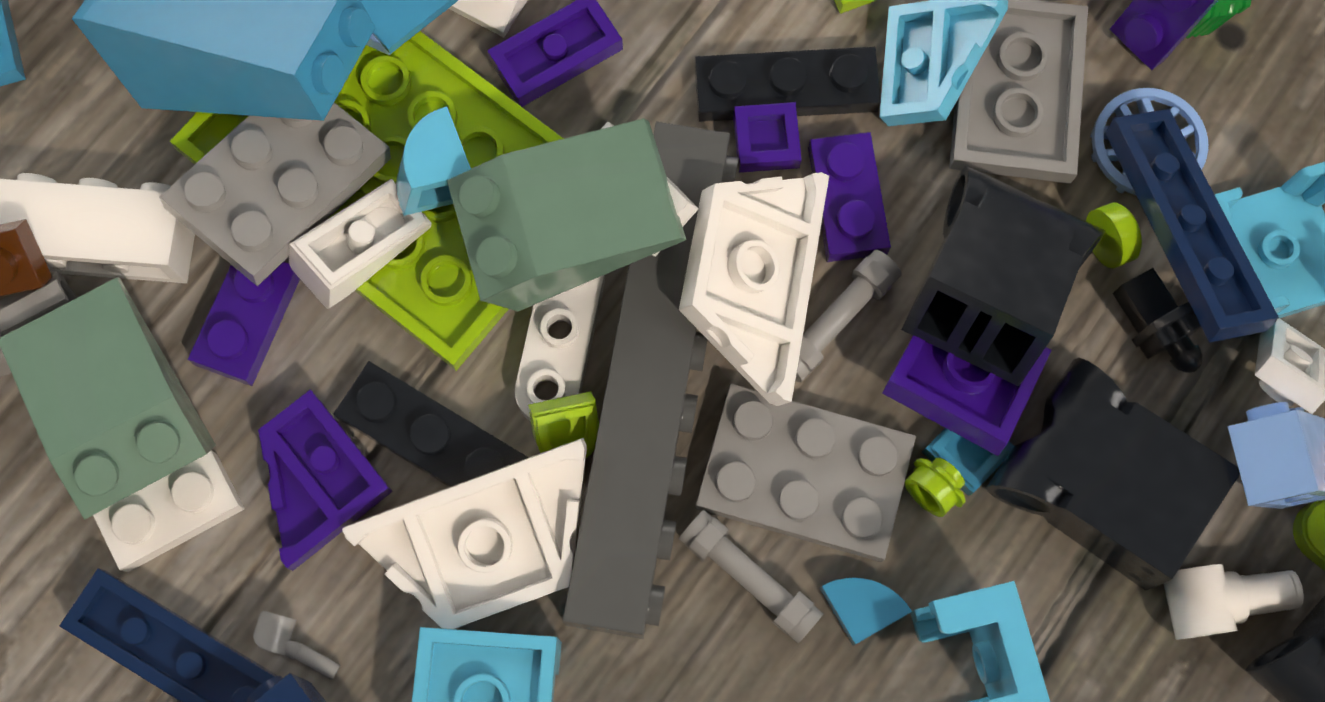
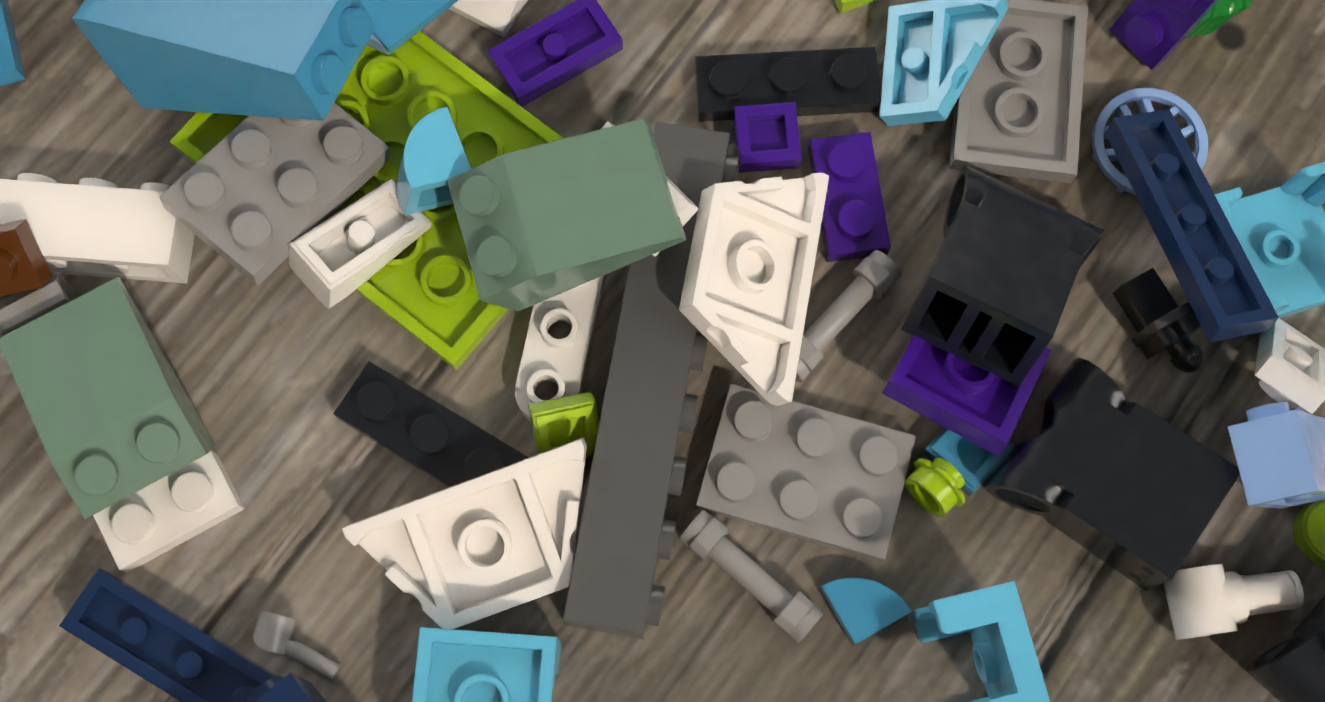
(243, 323): dark purple plate -> none
(315, 478): dark purple wing -> none
(1122, 235): lime tile -> none

